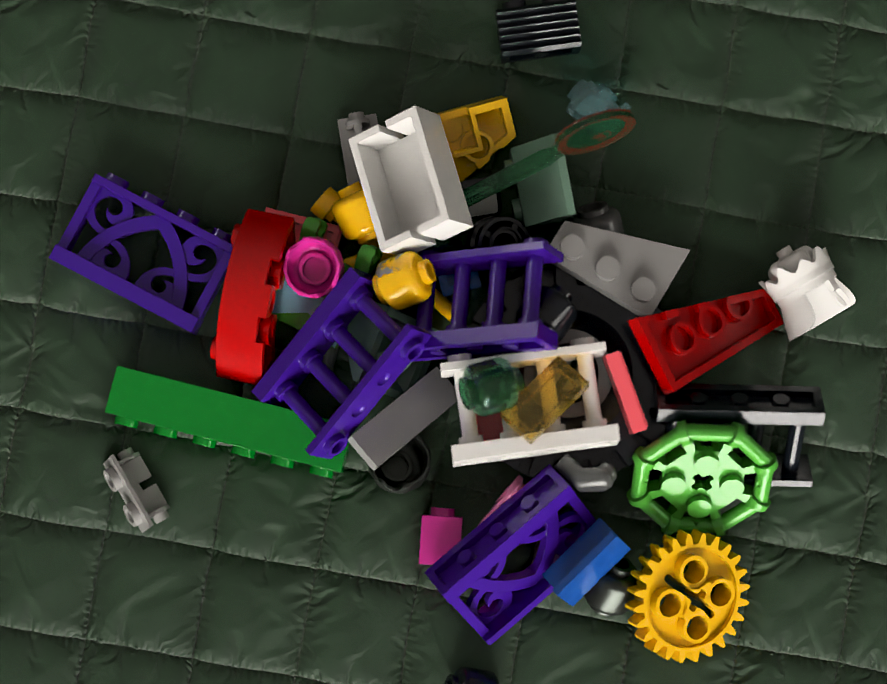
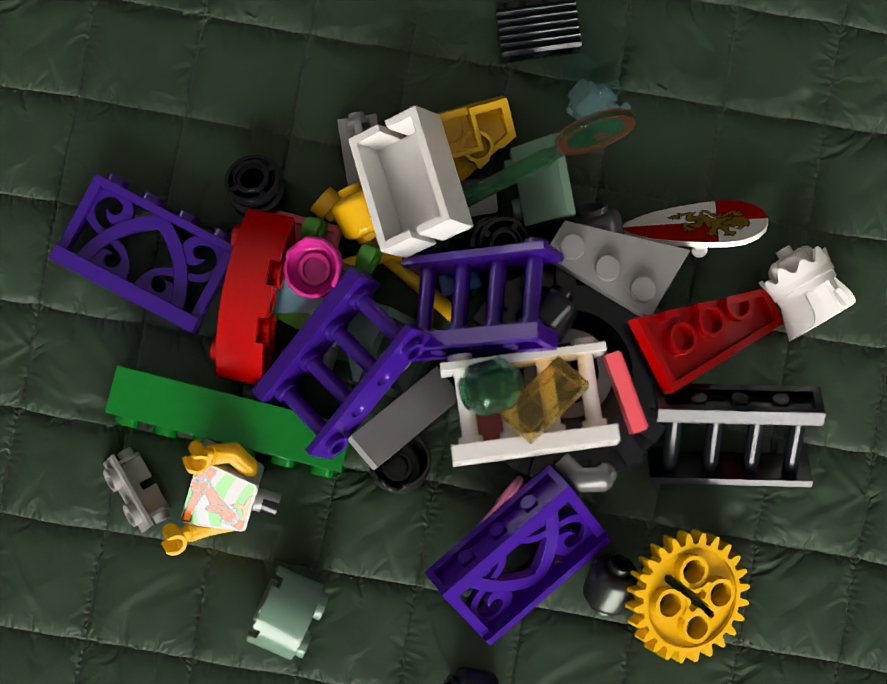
(219, 495): none -> torso
(255, 185): none -> black wheel
(286, 614): none -> sand green brick
(404, 280): yellow head -> none
(439, 534): dark pink brick -> none
(585, 562): blue panel -> none
(702, 225): none -> shield
(707, 495): bright green plate -> none

